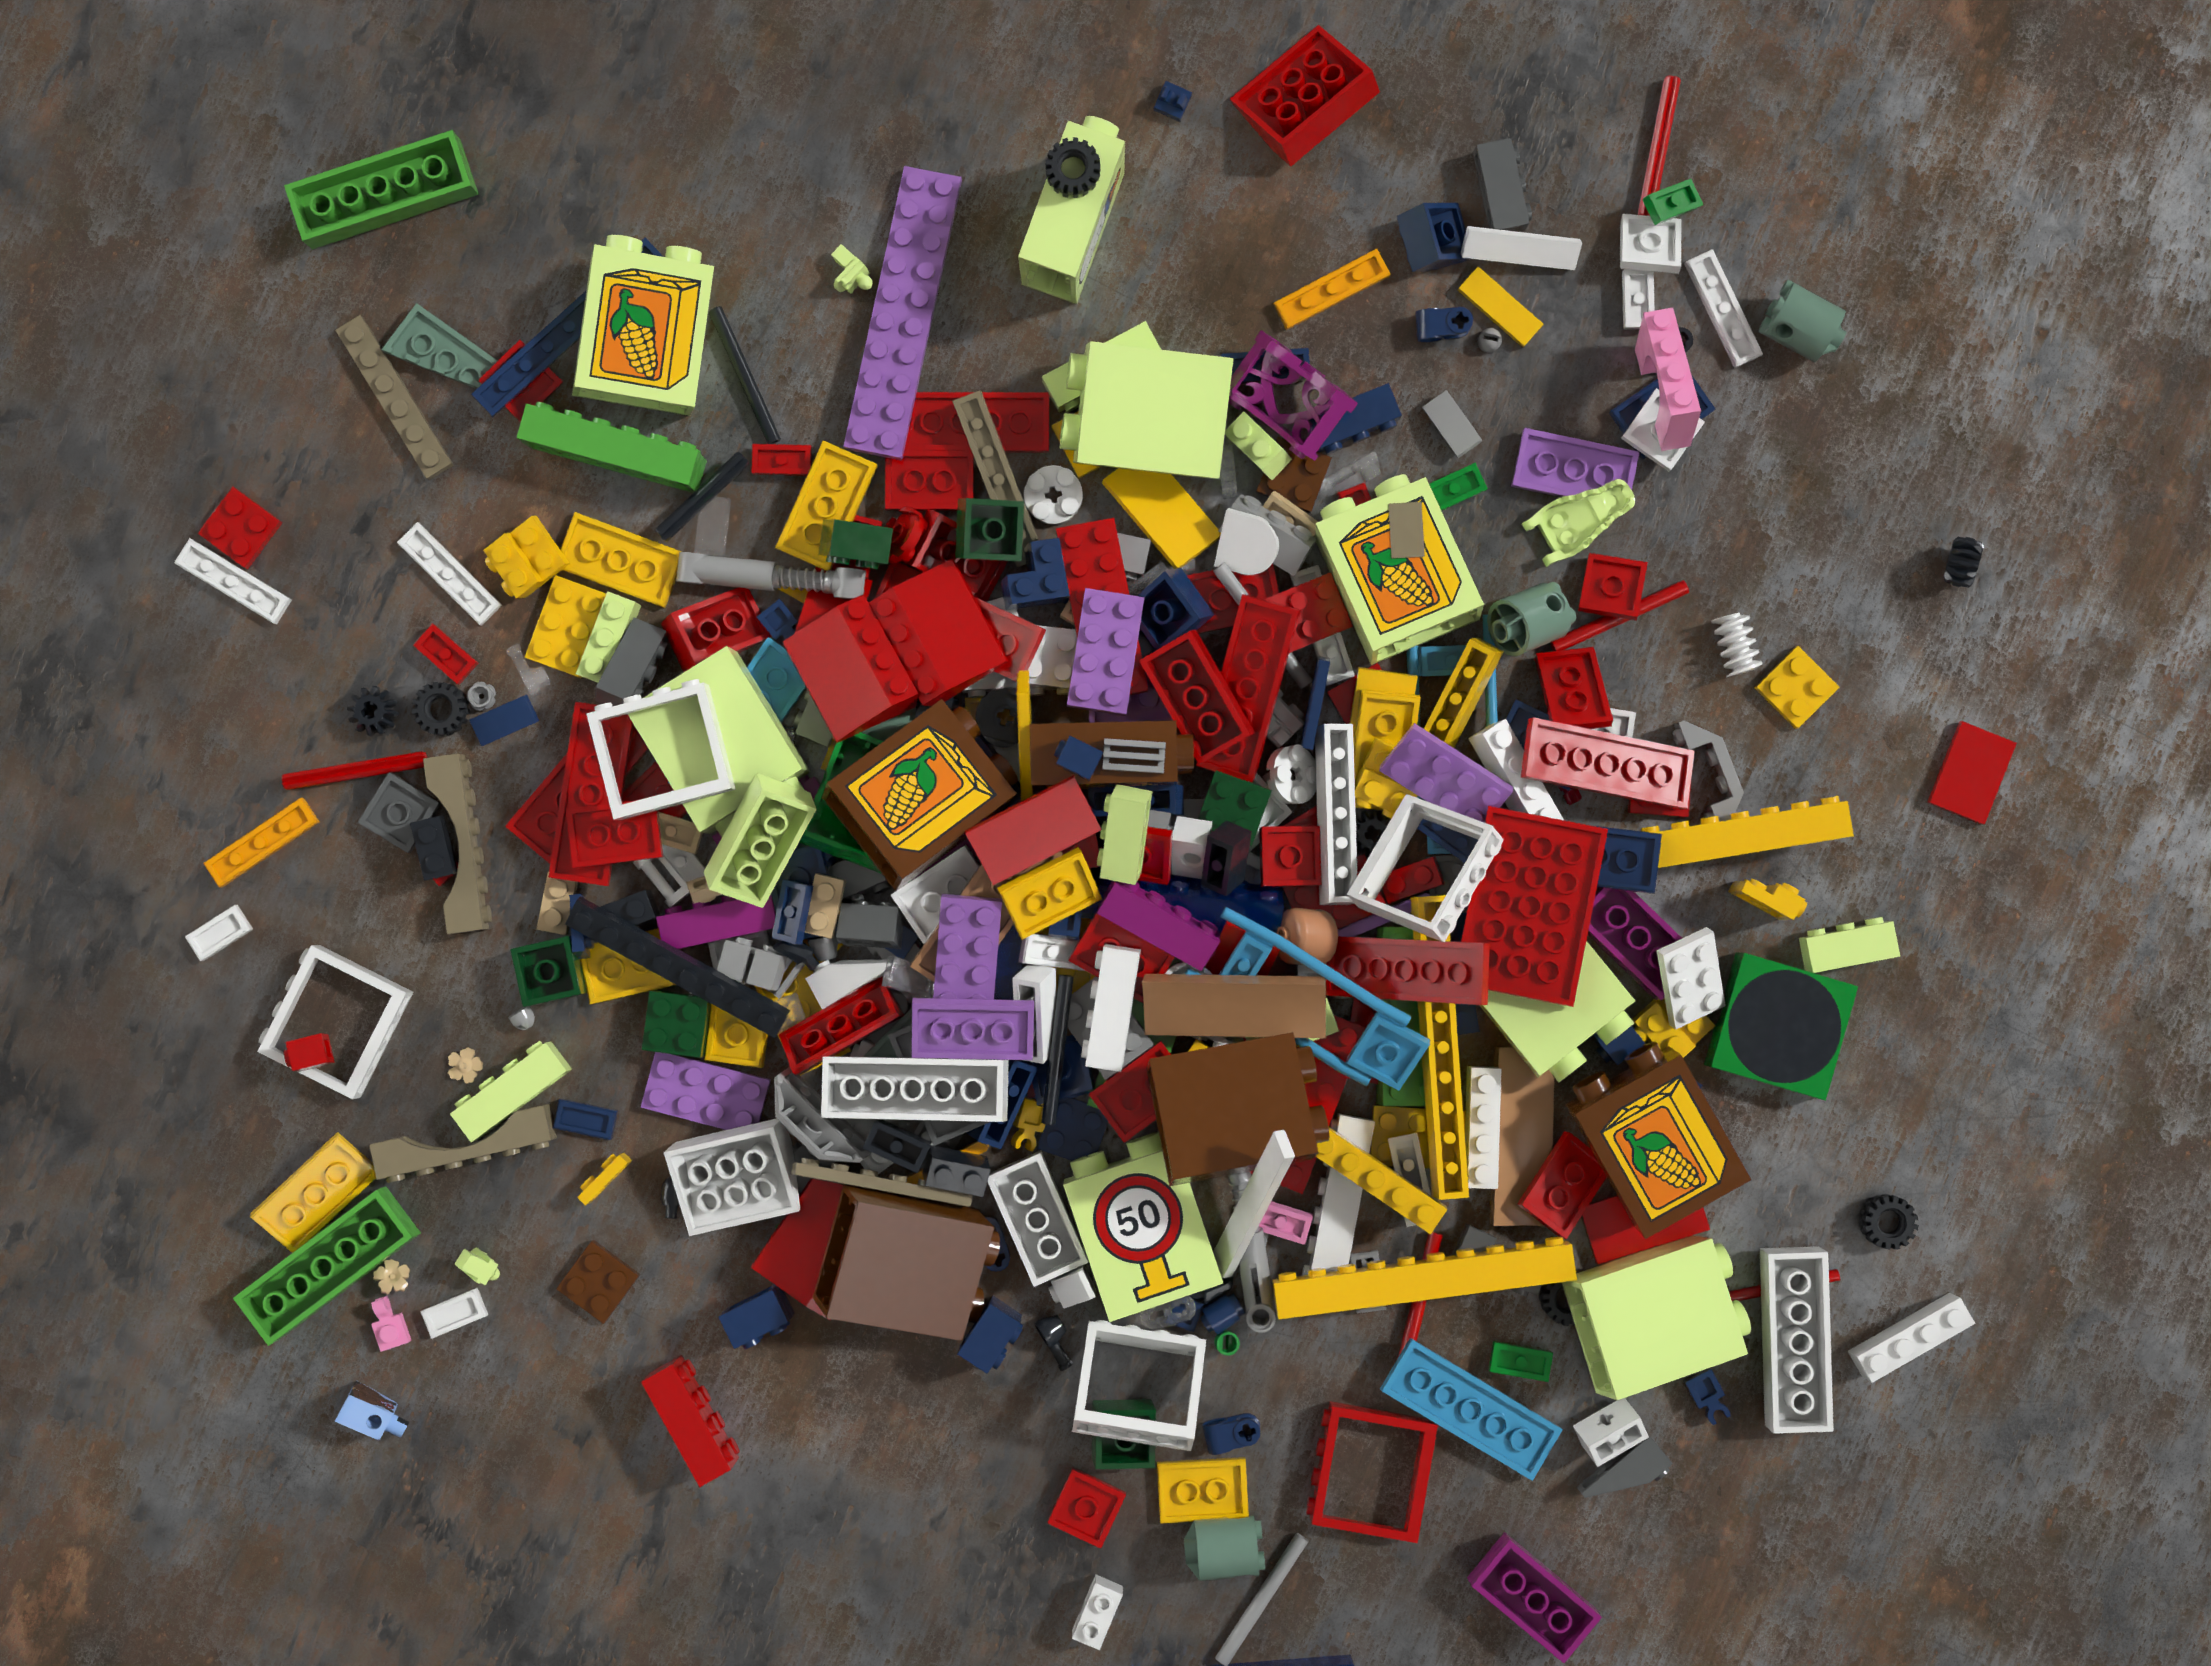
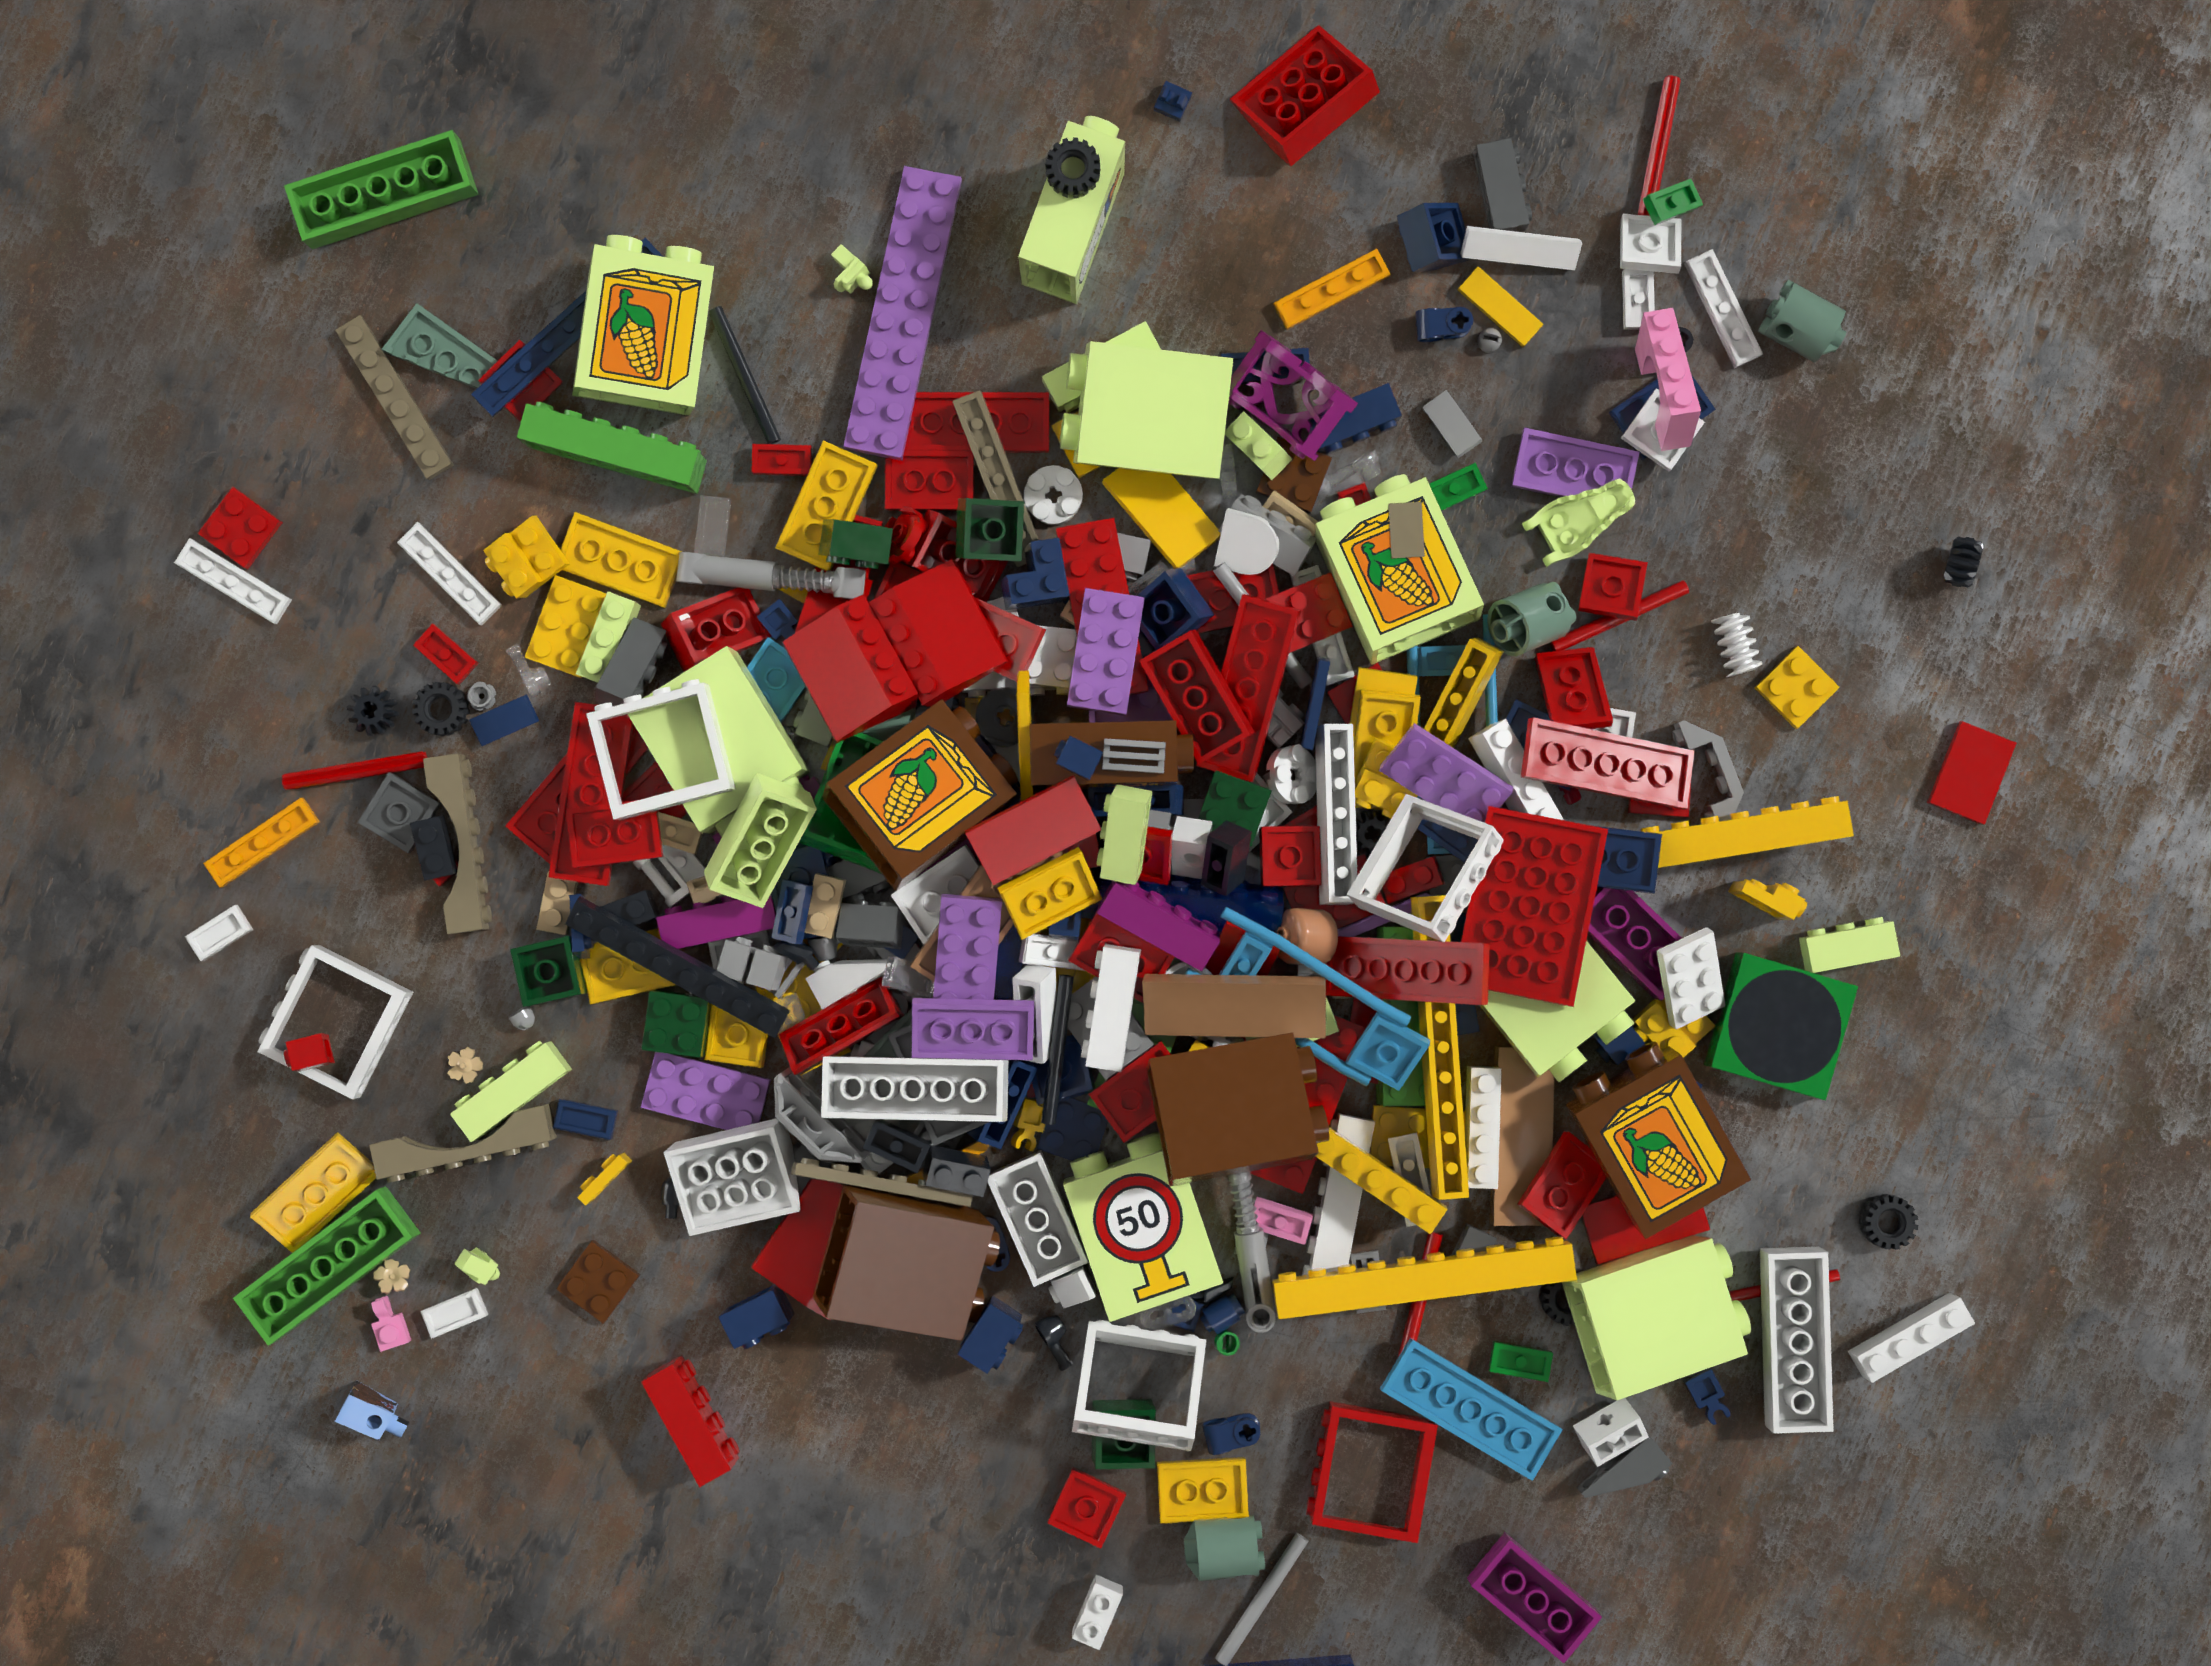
(702, 496): black axle -> none
(1254, 1203): white tile -> none

